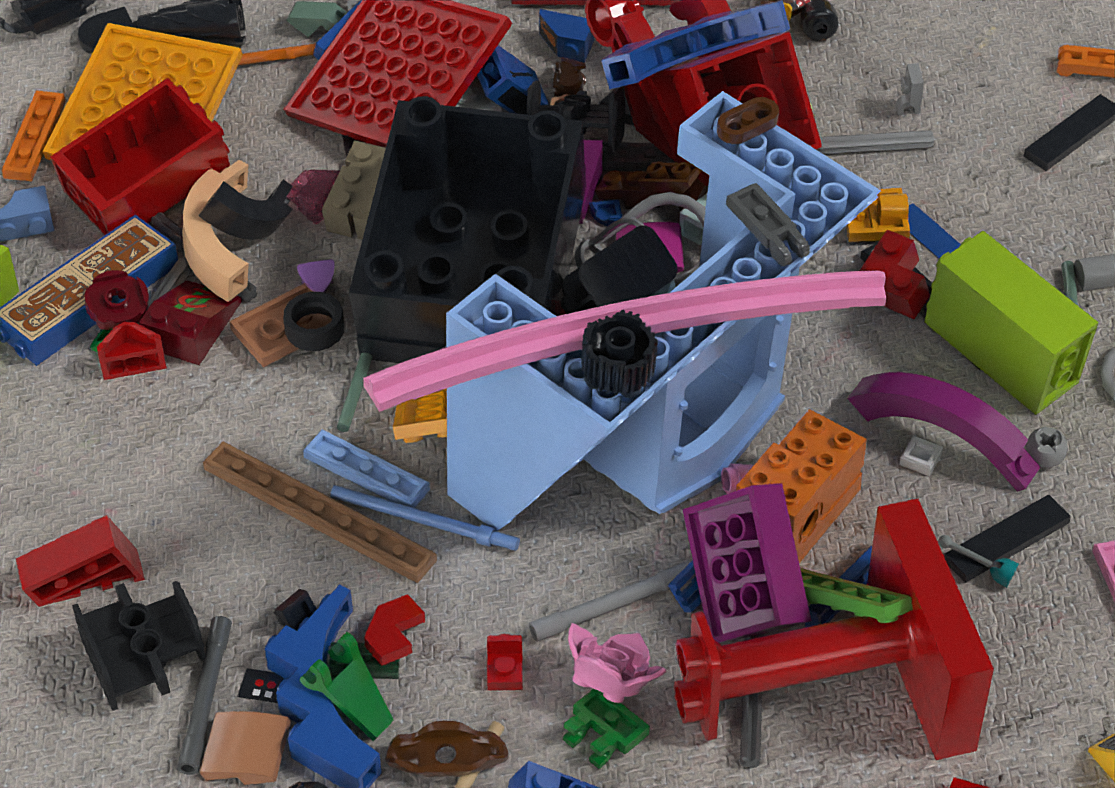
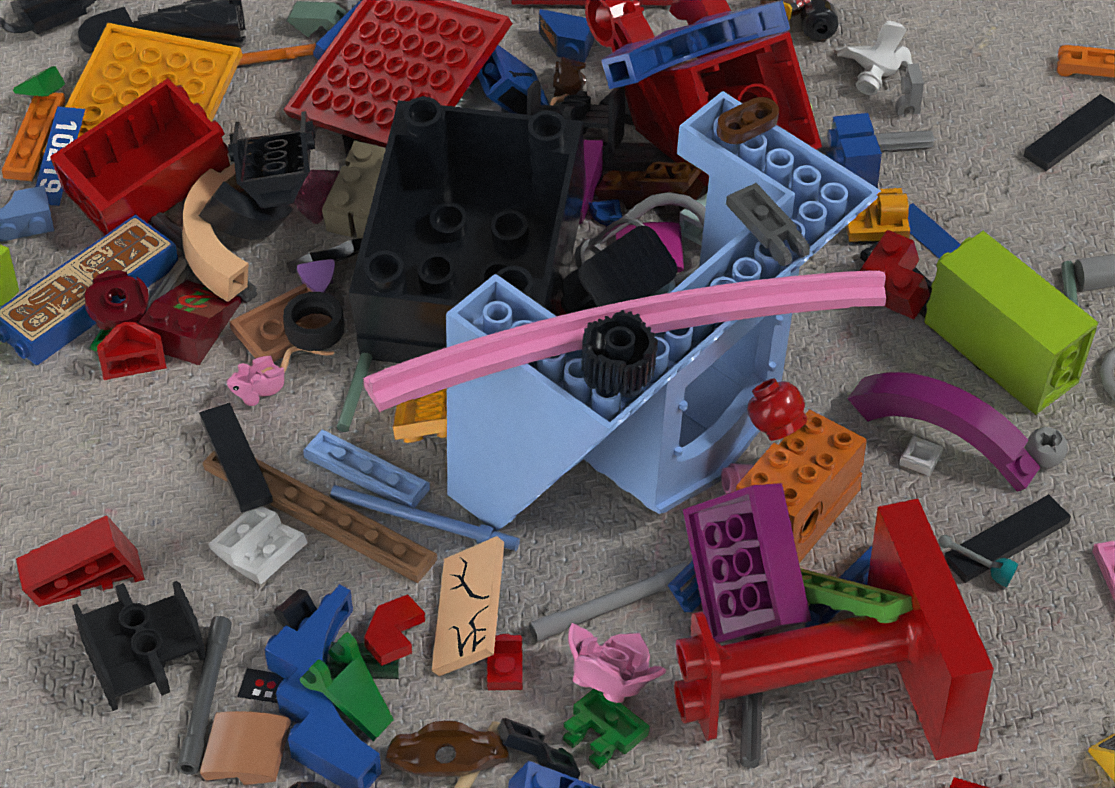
(41, 84): none -> green slope
(63, 131): none -> blue sticker
(236, 457): none -> black tile
(257, 544): none -> white slope
(262, 377): none -> bright pink animal
(273, 164): none -> black slope
(335, 253): none -> black tile
(468, 606): none -> light nougat tile
(531, 742): none -> black tile
(777, 409): none -> red piece
(855, 146): none -> blue piece
(880, 59): none -> white animal

